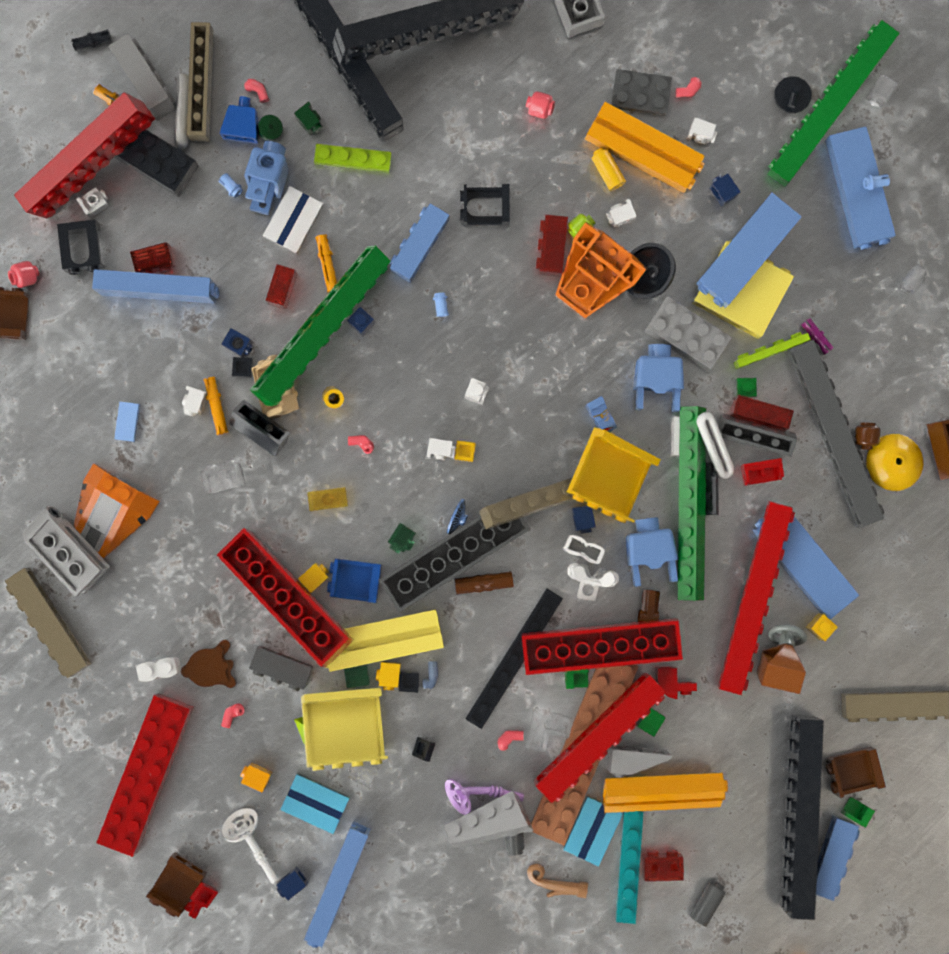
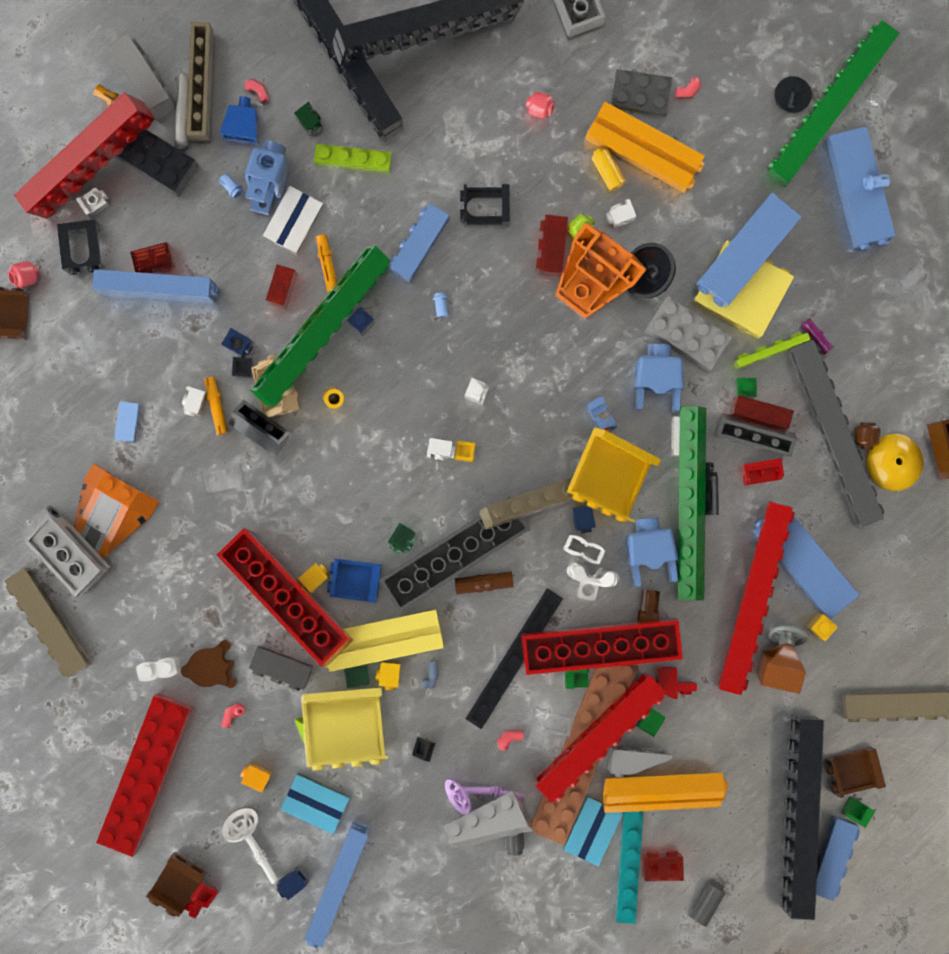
(91, 40): black pin -> none
(269, 127): dark green wheel -> none
(327, 499): clear yellow plate -> none
(363, 441): coral arm -> none
(409, 682): black plate -> none
(458, 517): medium blue dish -> none
(558, 887): medium nougat plant -> none
(702, 131): white brick -> none
(715, 445): white piece -> none
(724, 189): dark blue brick -> none

